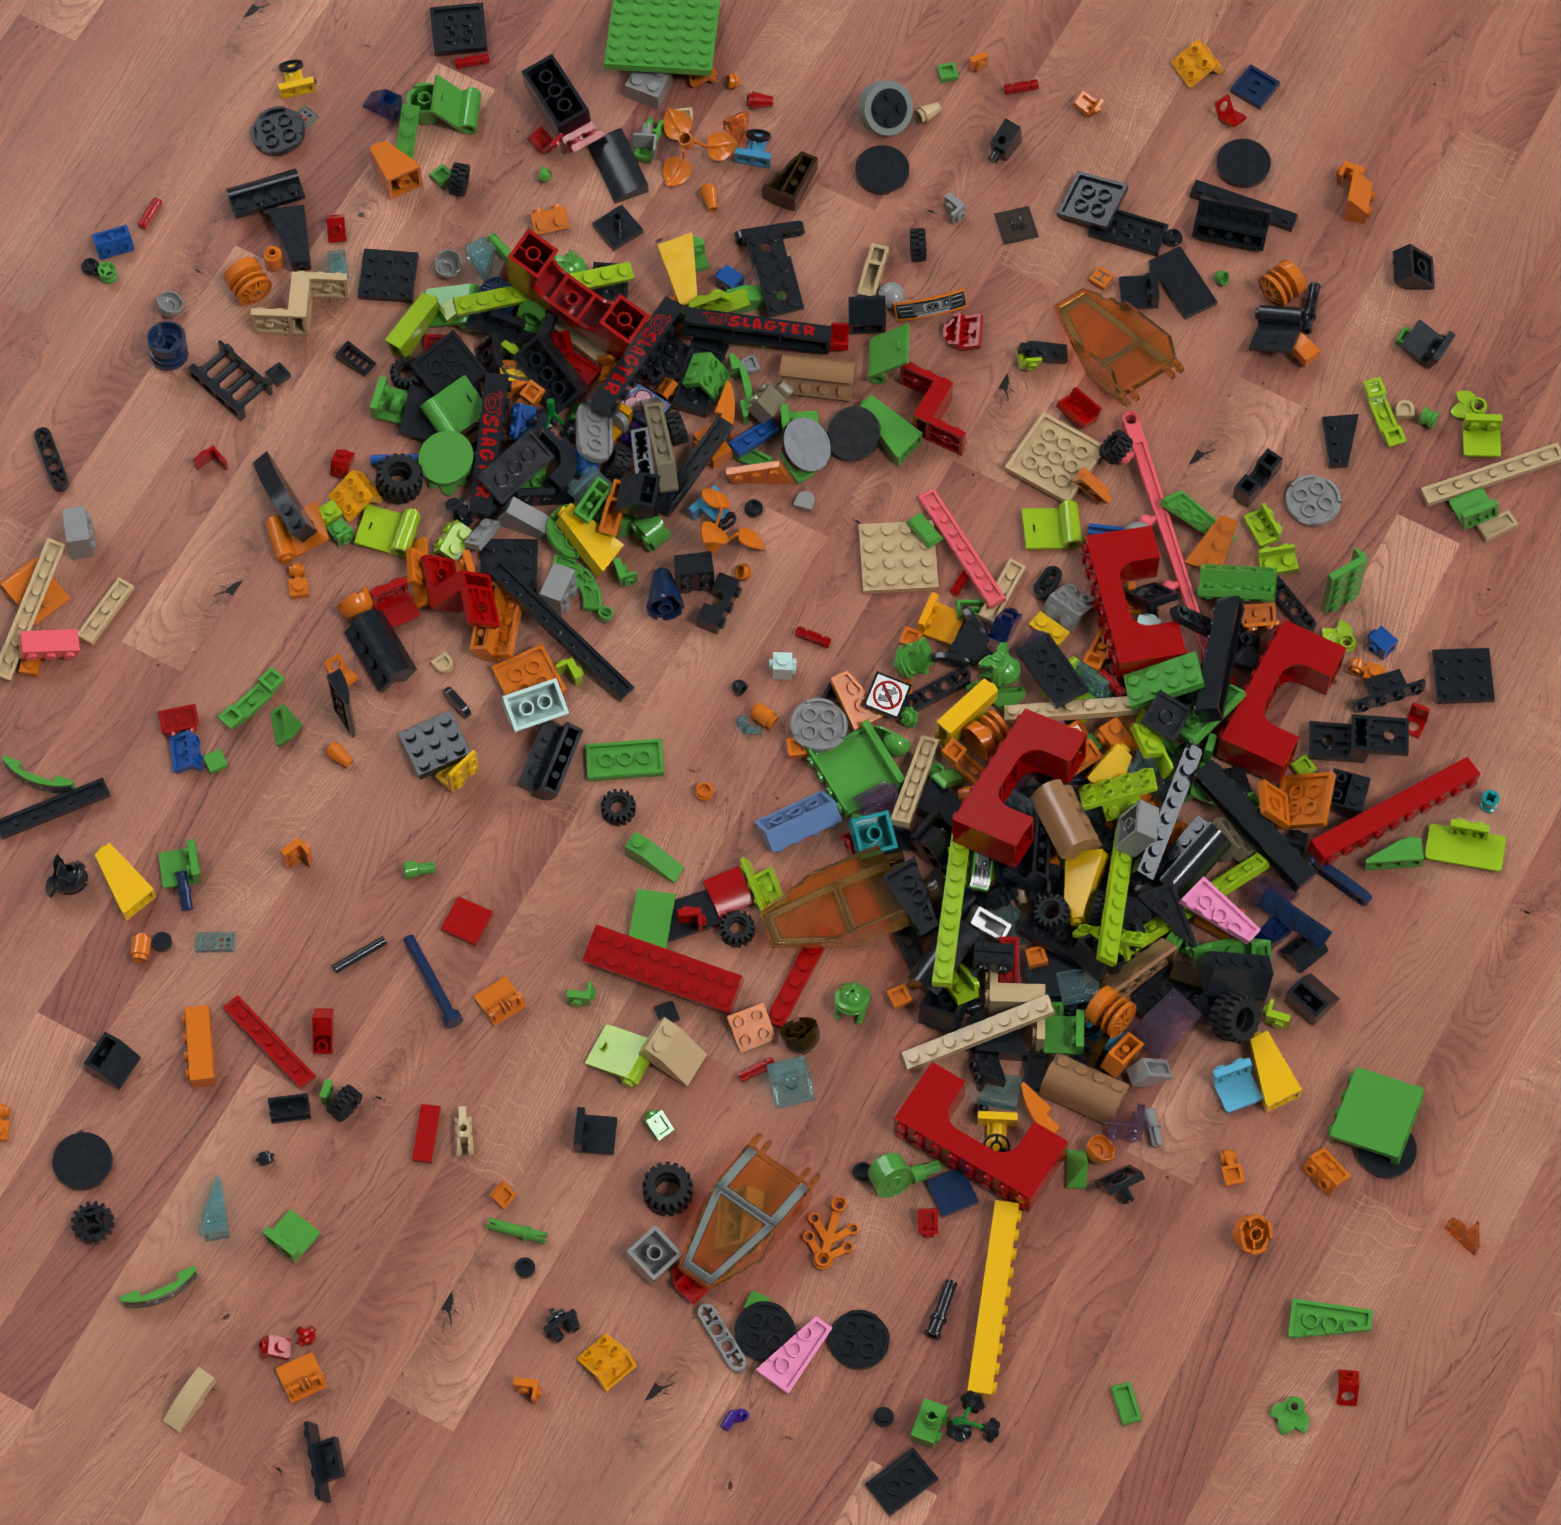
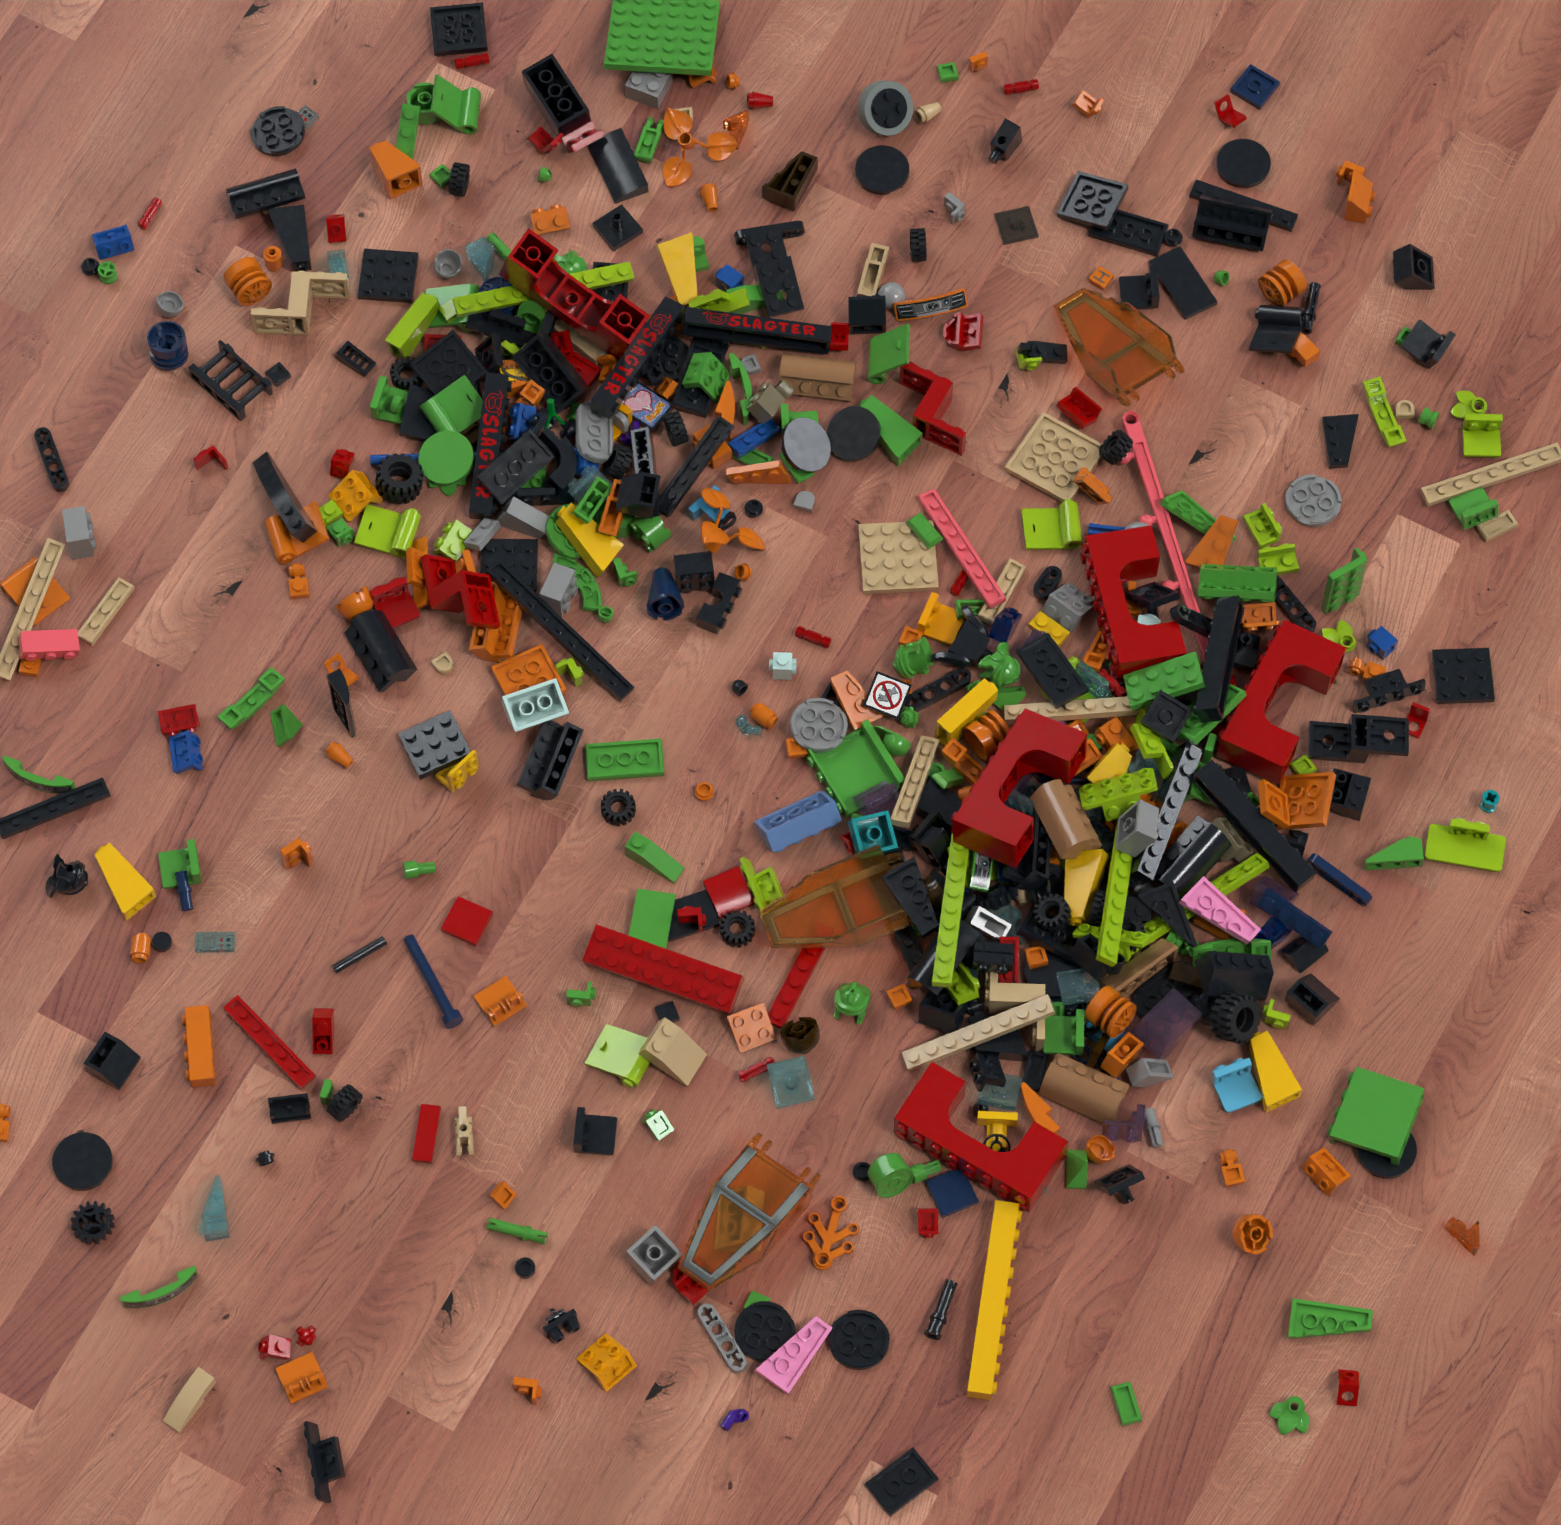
(215, 761): bright green tile -> none
(291, 1236): bright green bracket -> none
(294, 82): yellow piece -> none
(384, 103): clear blue slope -> none
(456, 701): black tile -> none
(459, 510): black hips -> none
(646, 139): light grey bracket -> none
(661, 444): dark tan slope -> none
(662, 1174): black tyre -> none
(755, 152): dark azure piece -> none
(883, 1417): black plate -> none
(929, 1423): bright green brick -> none
(960, 1426): black plant -> none
(1196, 63): light orange bracket -> none
(1251, 486): black arch -> none
(1394, 811): red brick -> none

